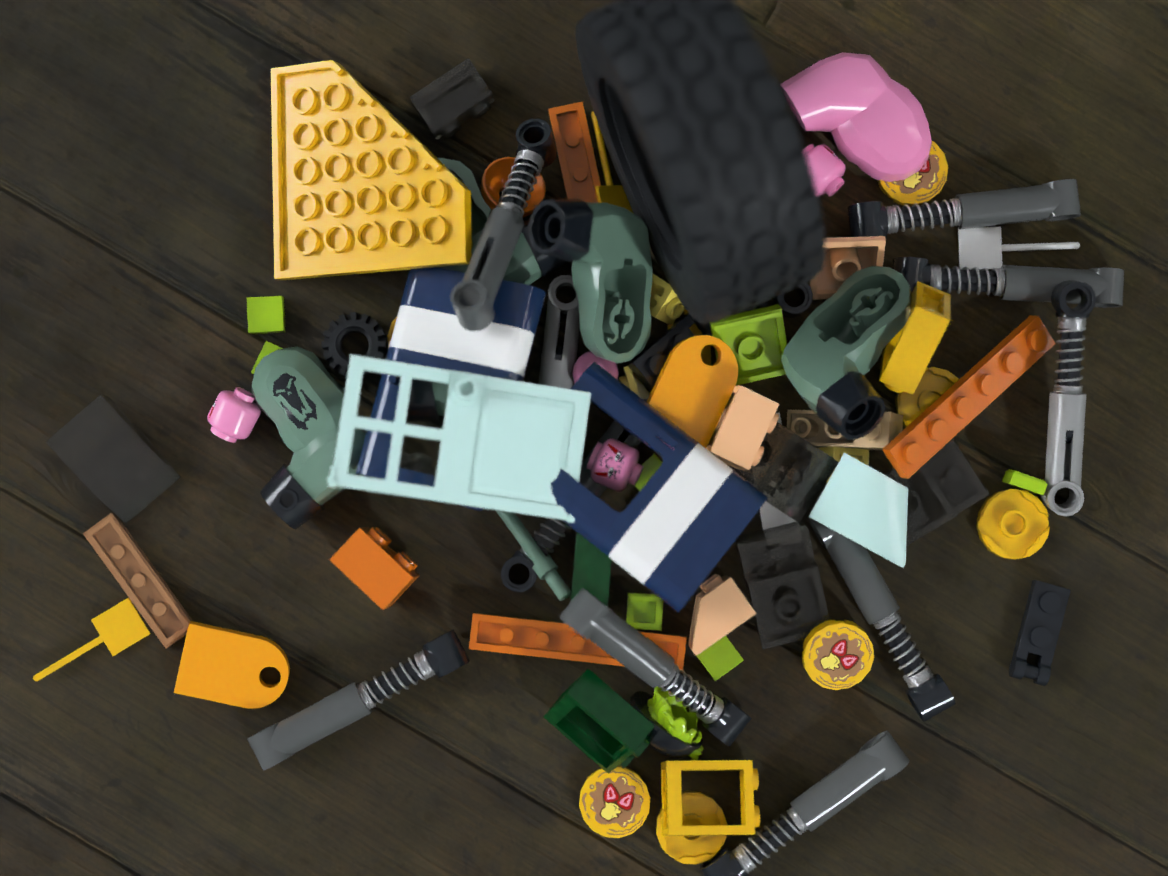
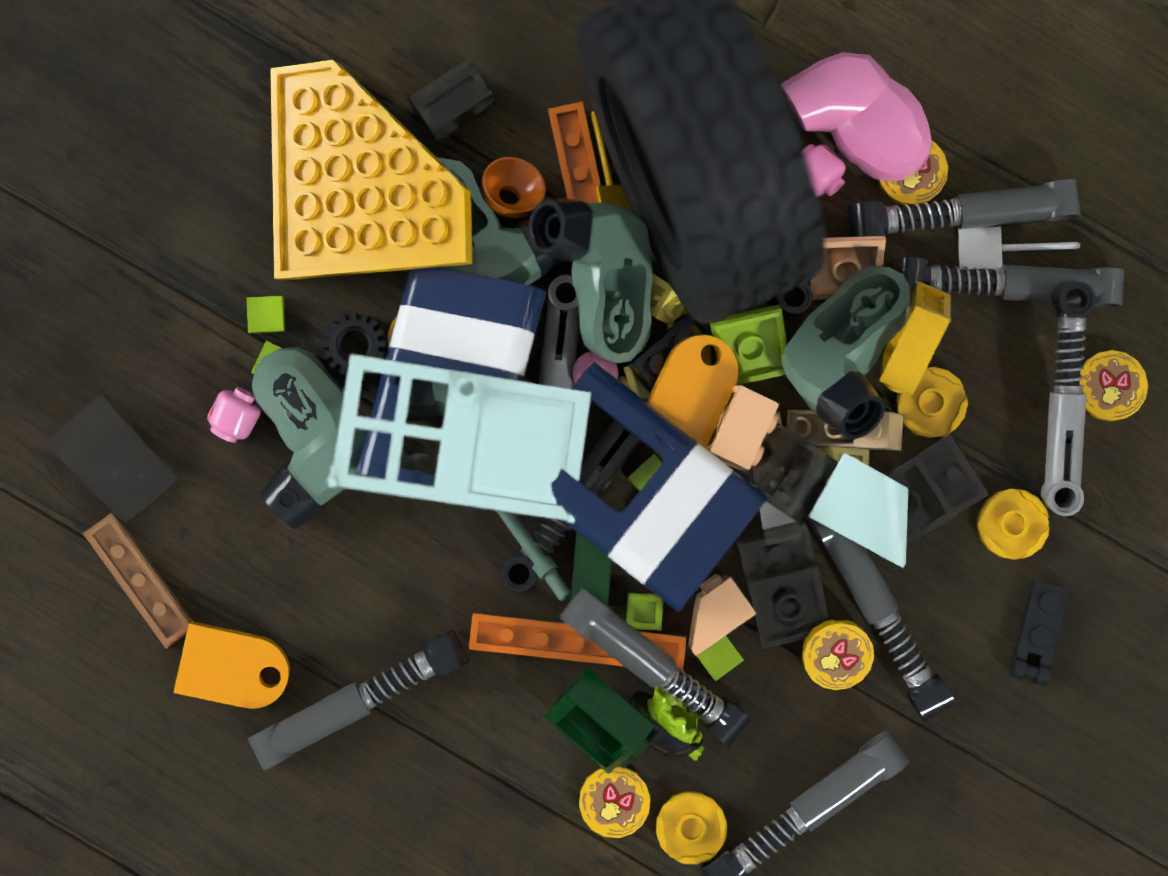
(117, 628): yellow piece -> none
(376, 566): orange brick -> none
(502, 228): dark grey piece -> none
(614, 465): bright pink head -> none
(672, 797): yellow window -> none
(968, 397): orange plate -> none
(1025, 481): lime tile -> none
(1113, 385): none -> tile

